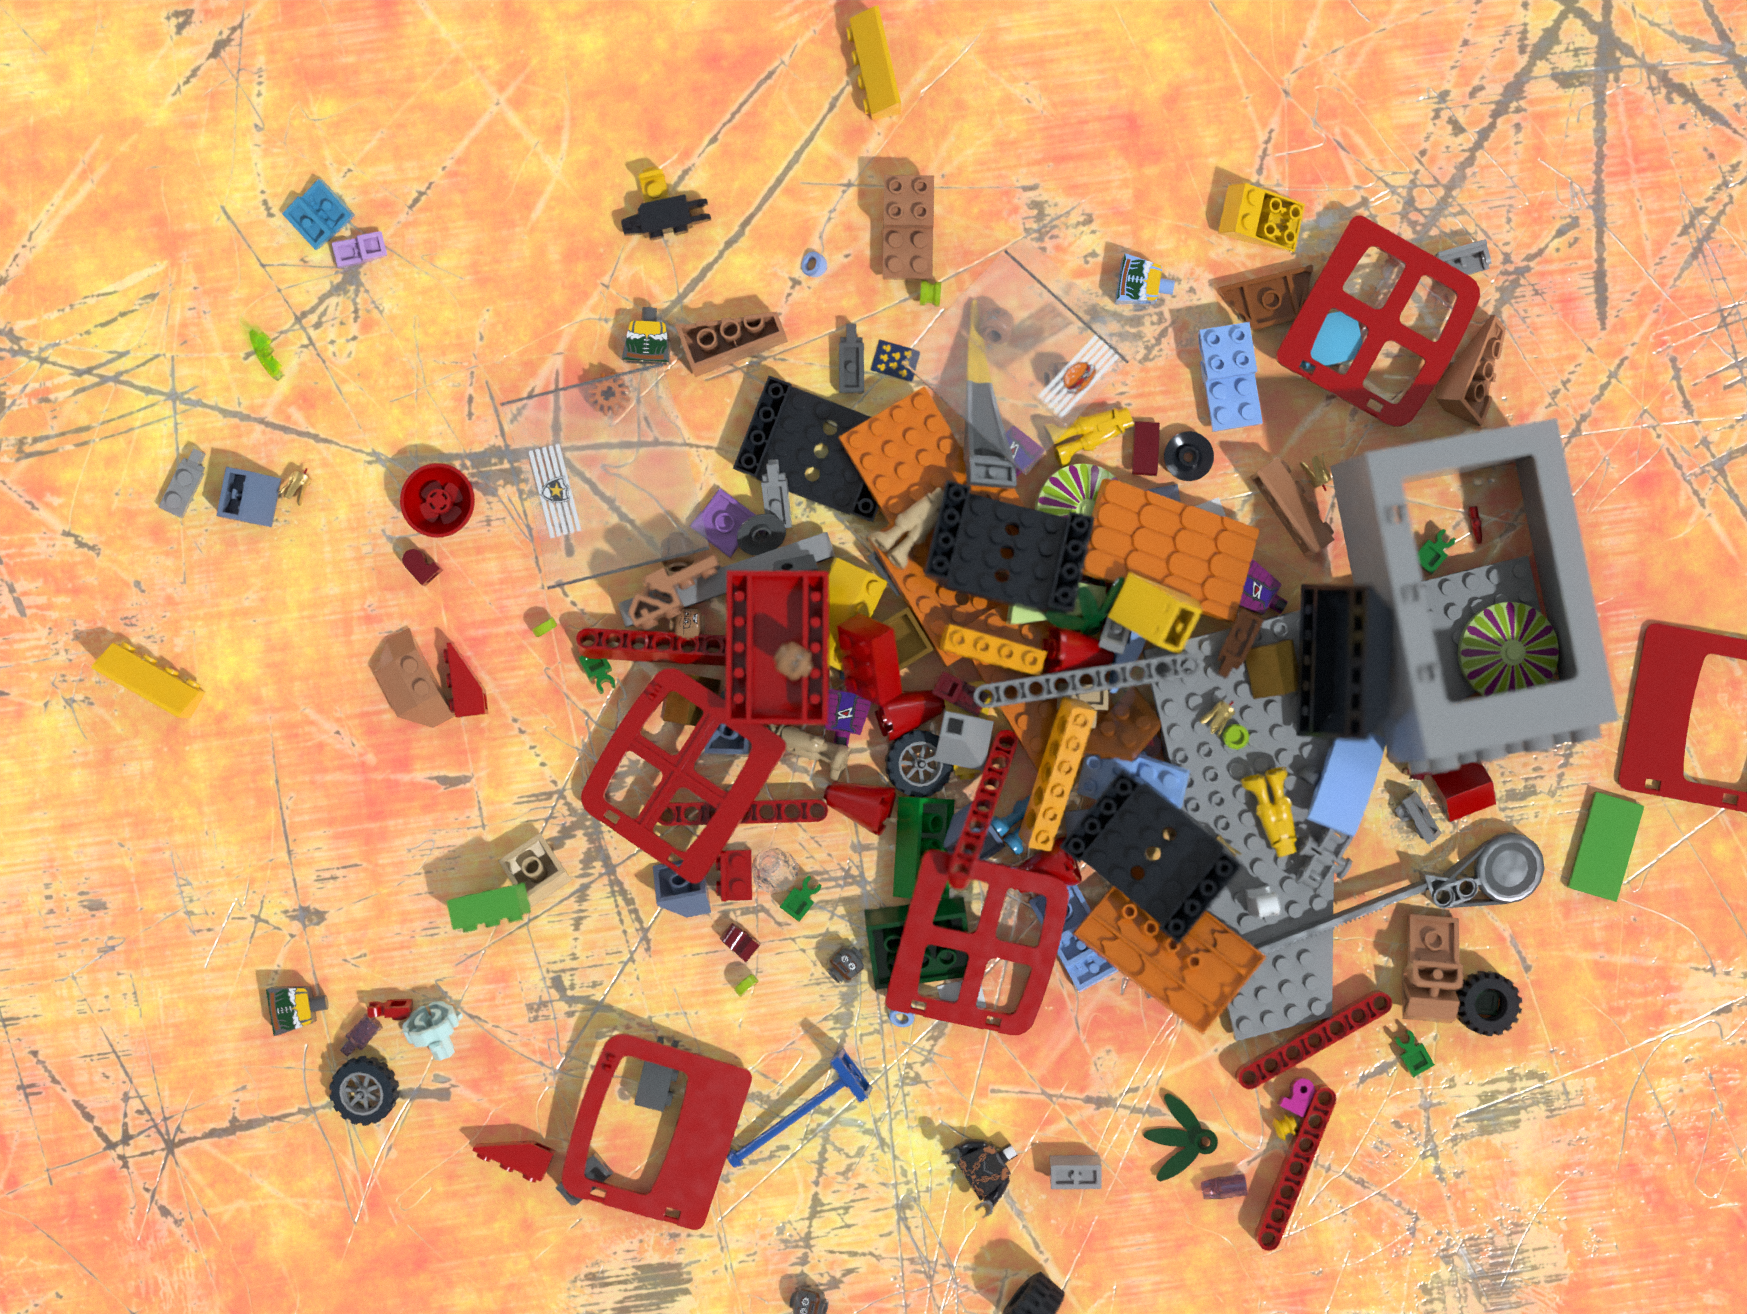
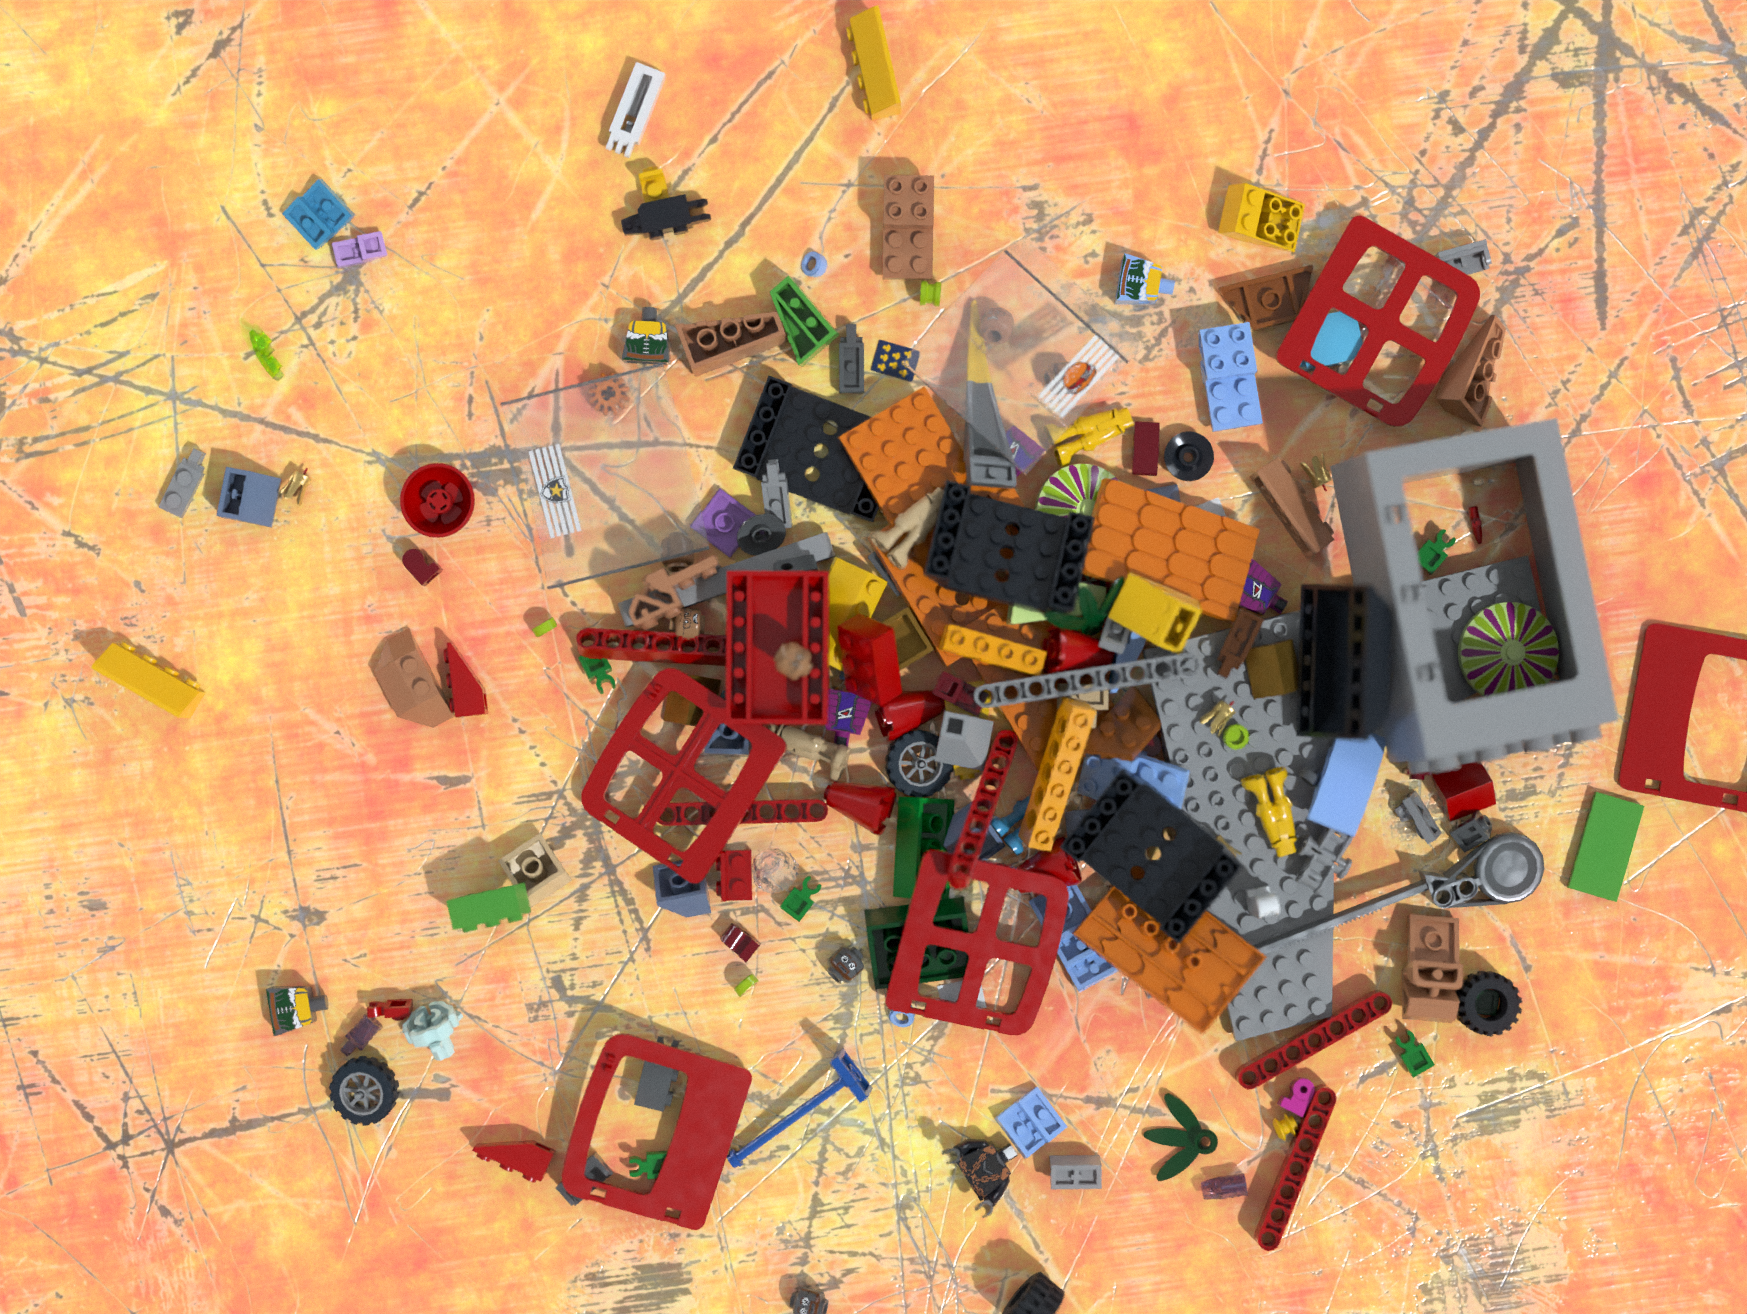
(637, 102): none -> white hinge
(650, 1165): none -> green plate
(802, 320): none -> bright green wedge
(1030, 1122): none -> light blue slope
(1472, 831): none -> dark grey bracket

